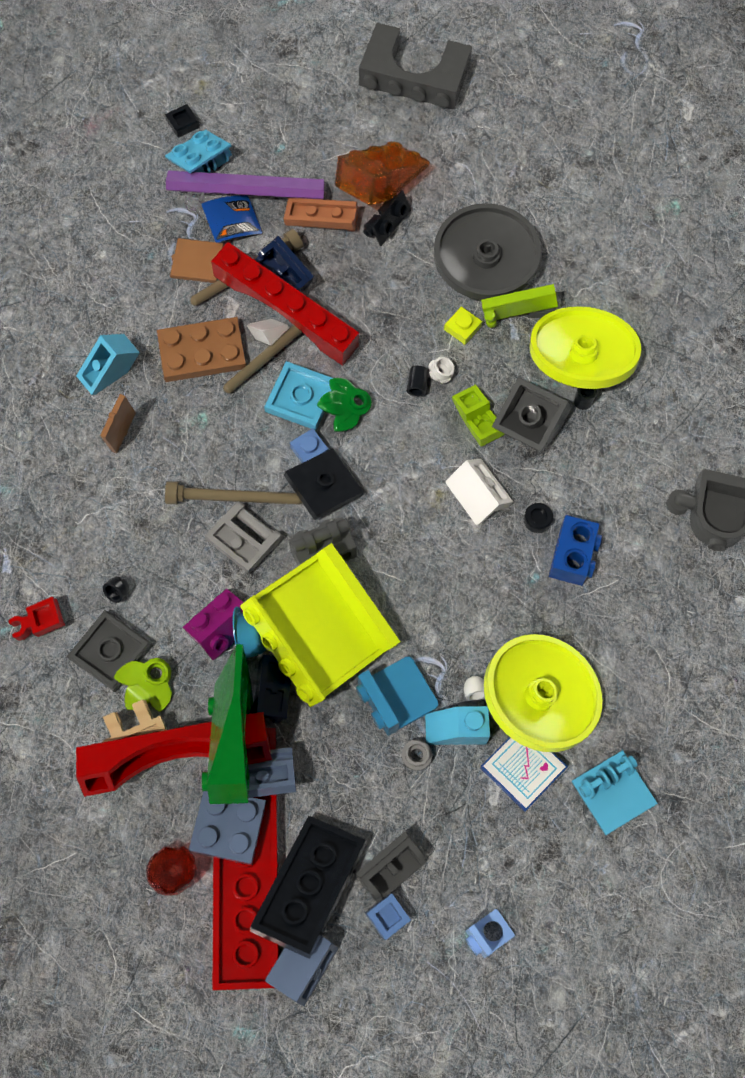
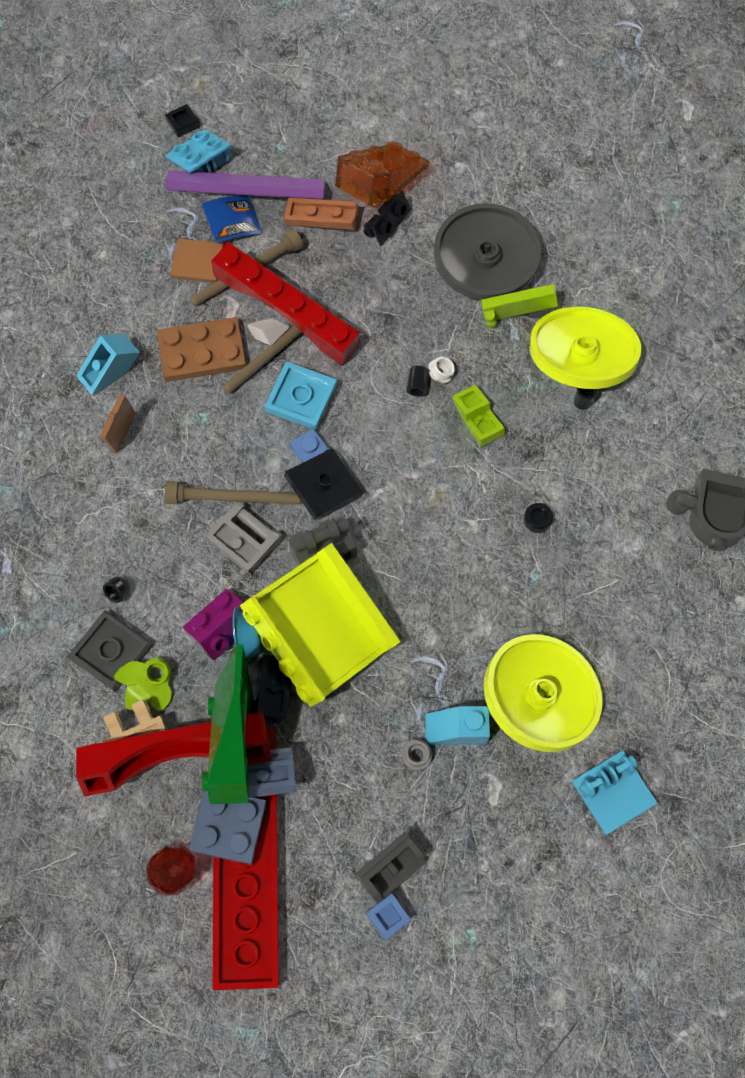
(40, 619): red plate -> none
(285, 264): dark blue hinge -> none
(299, 975): sand blue panel -> none
(308, 887): black plate -> none
(341, 403): green plate -> none
(396, 695): dark azure bracket -> none
(437, 87): dark grey arch -> none
(463, 325): neon yellow plate -> none
(474, 688): white hinge -> none
(477, 939): light blue bracket -> none
(478, 490): white panel -> none
(522, 771): white tile -> none
(531, 415): dark grey slope -> none
(570, 549): blue brick -> none

